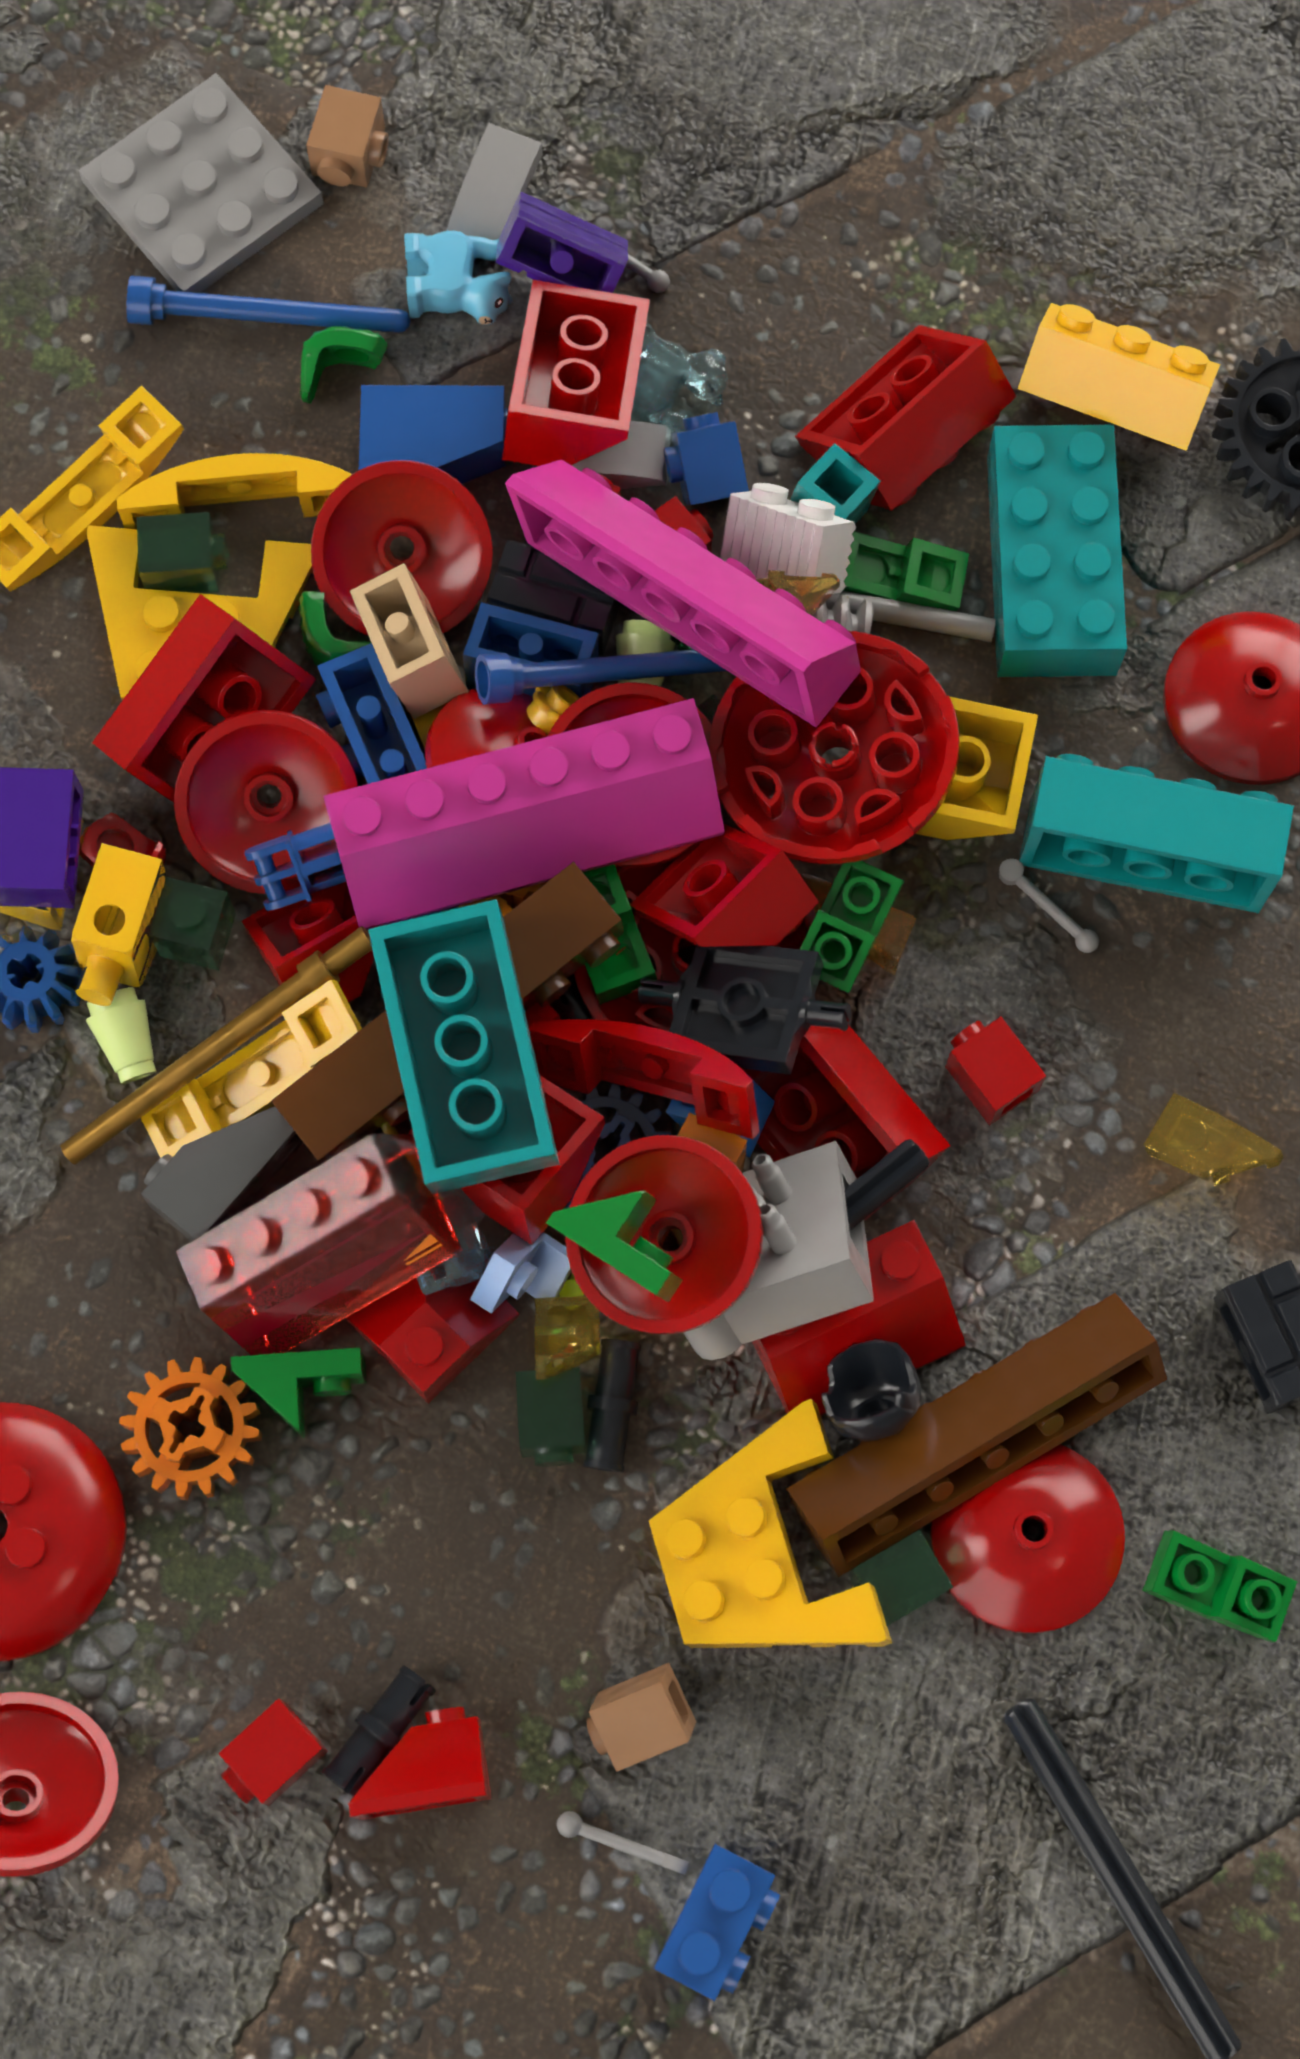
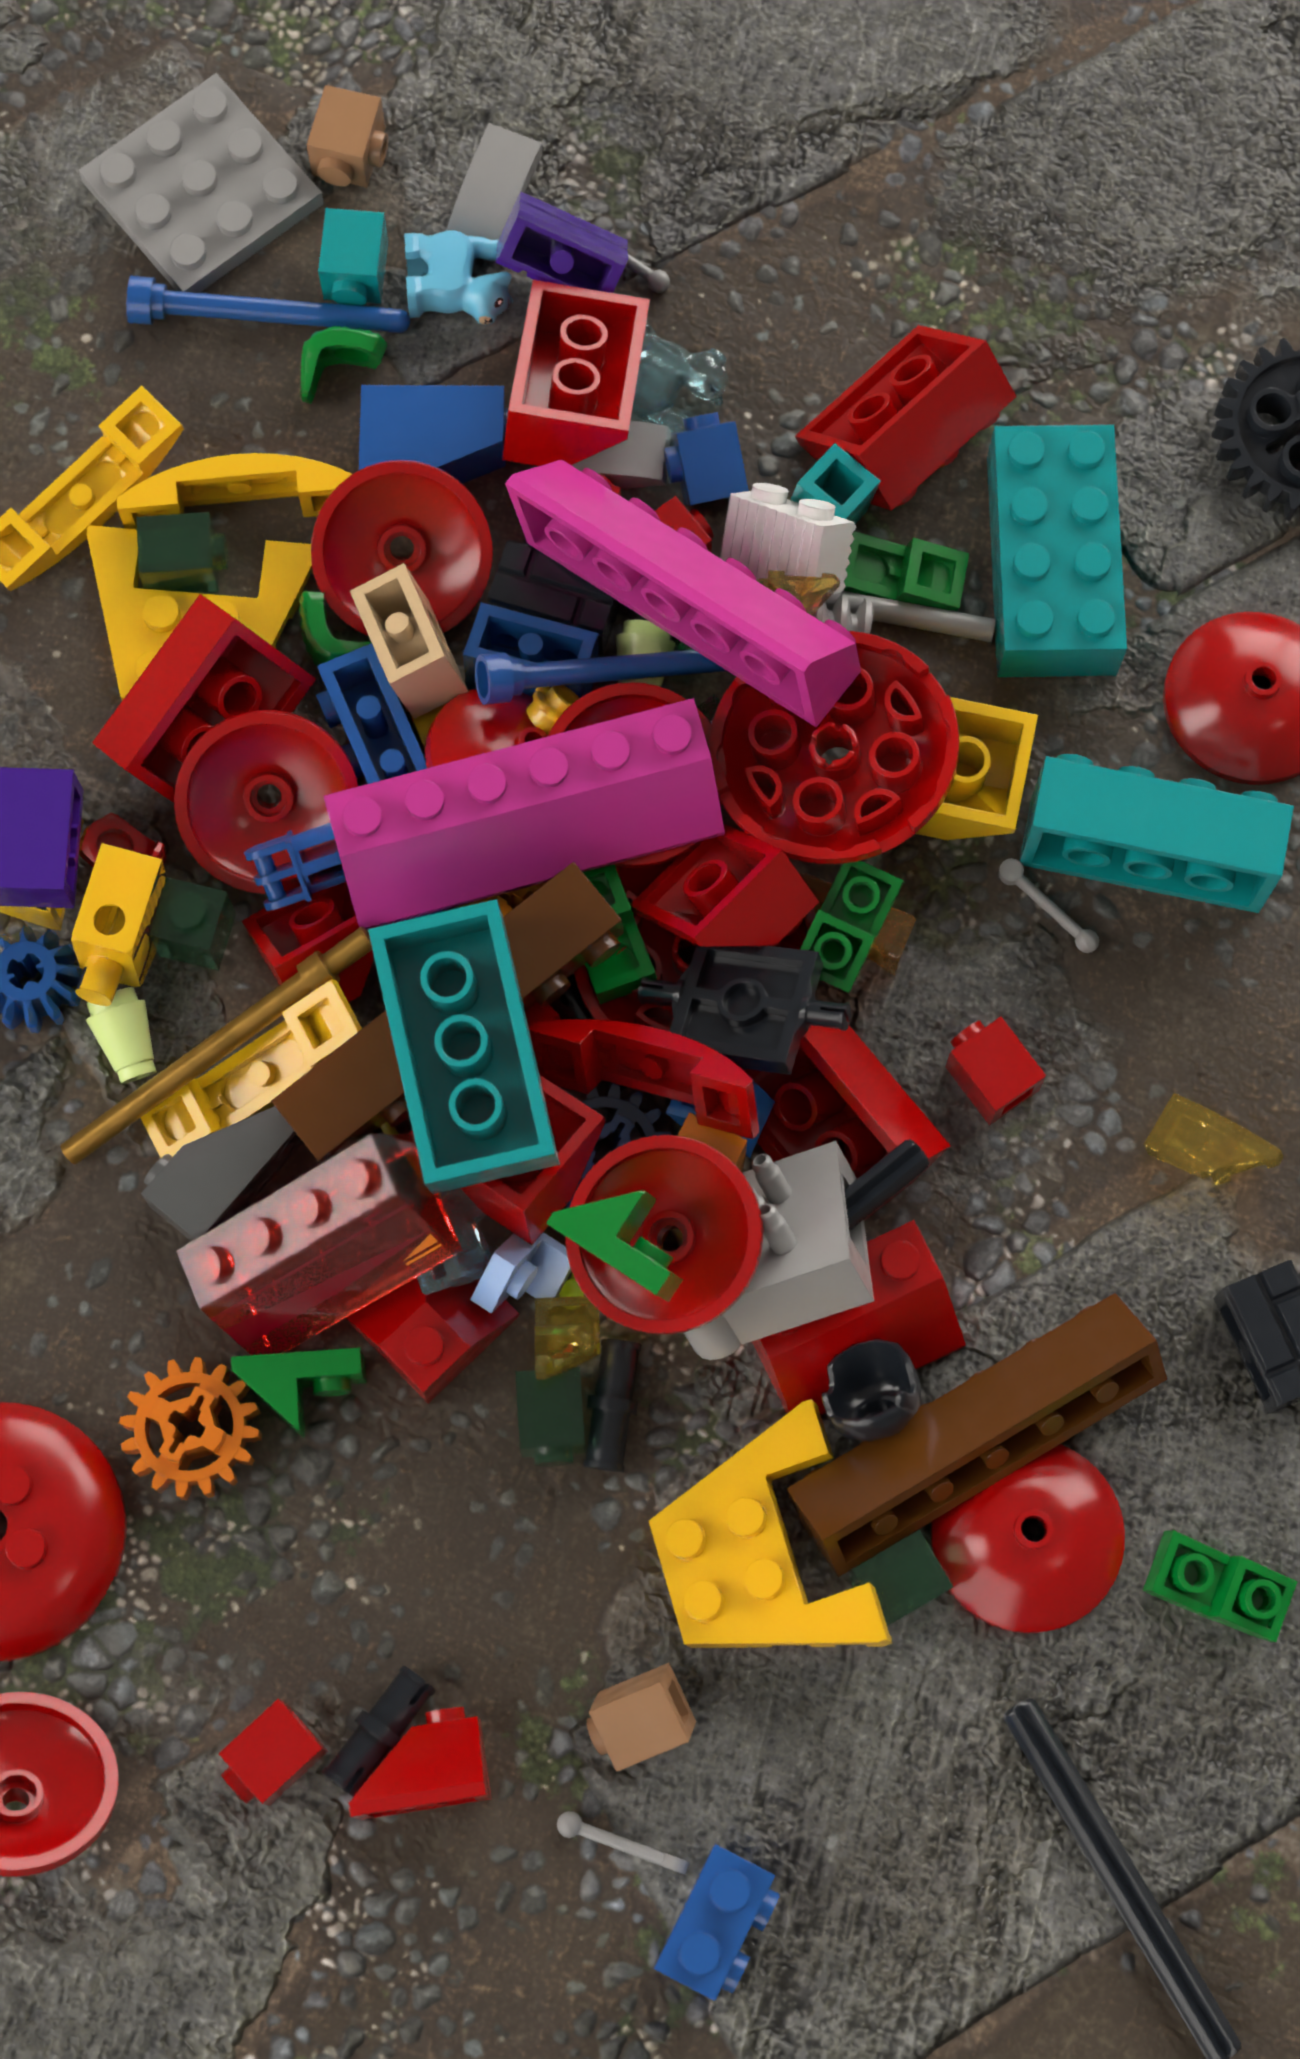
(353, 256): none -> teal brick
(1118, 375): yellow slope -> none

